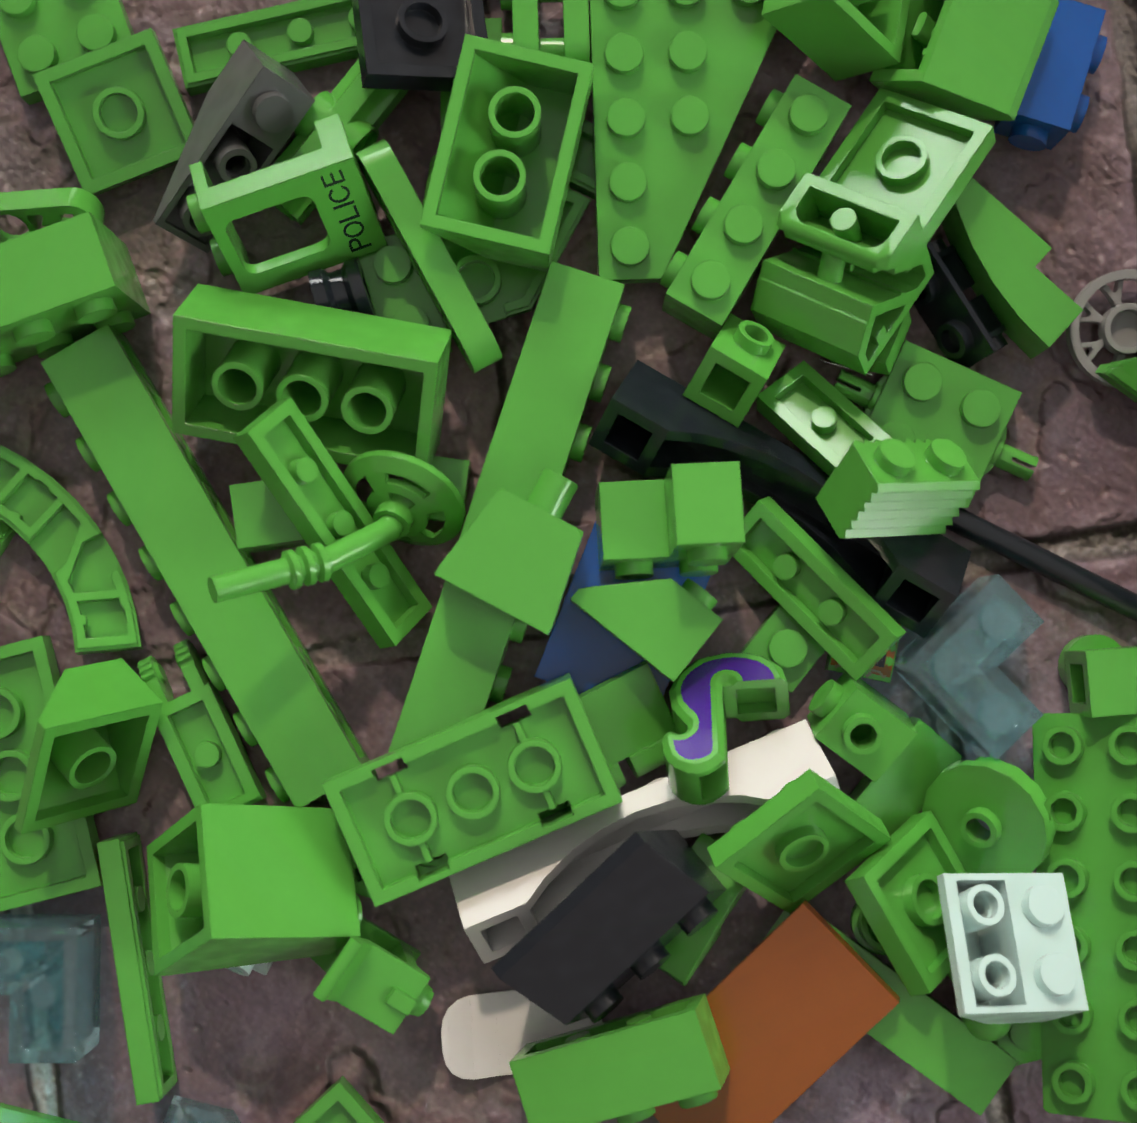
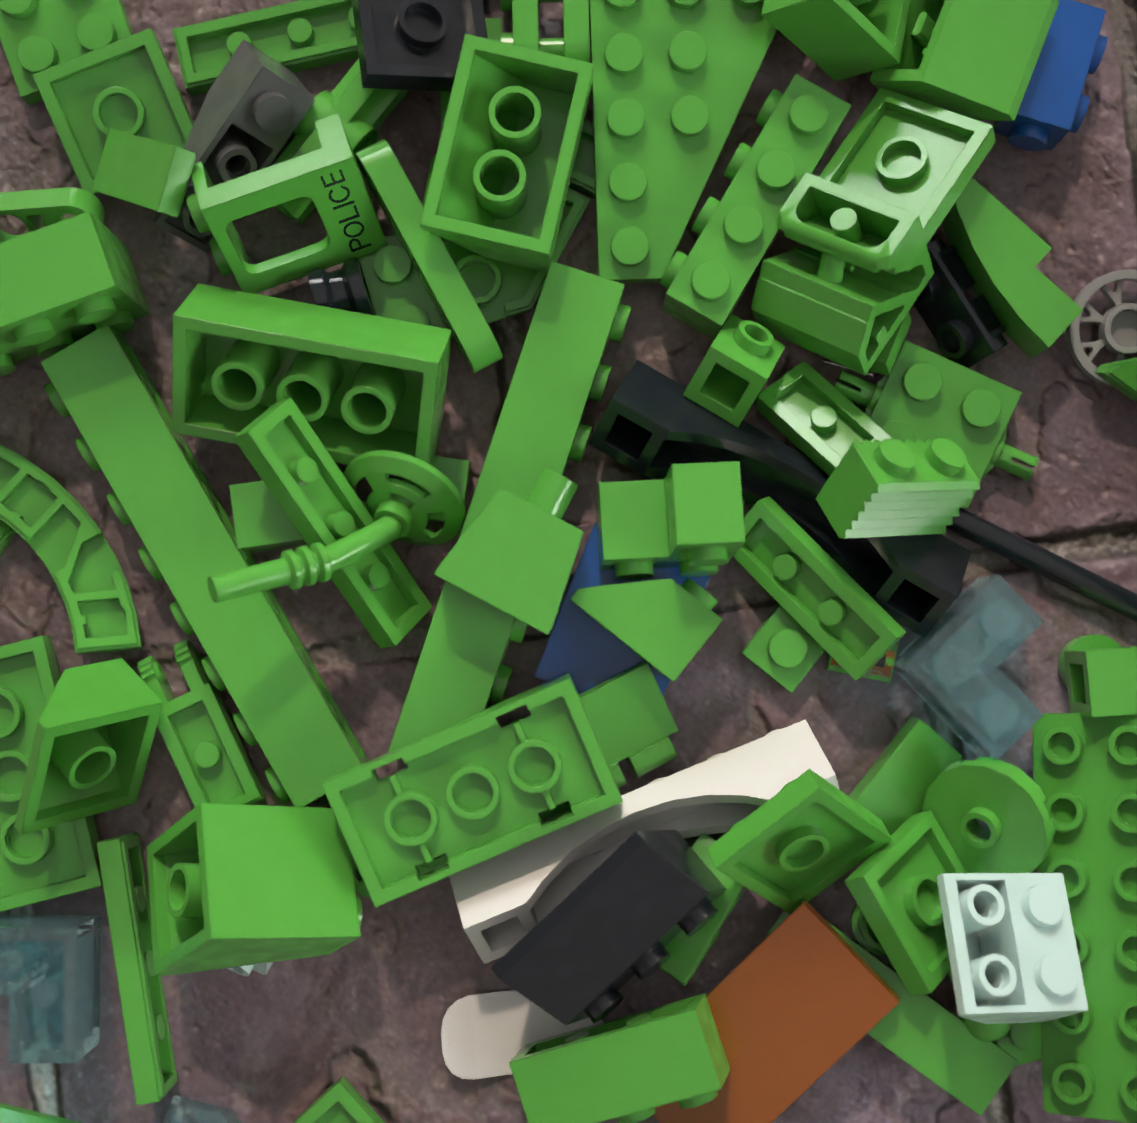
(144, 172): none -> bright green tile
(375, 978): bright green piece -> none
(701, 701): bright green animal -> none
(860, 725): bright green brick -> none

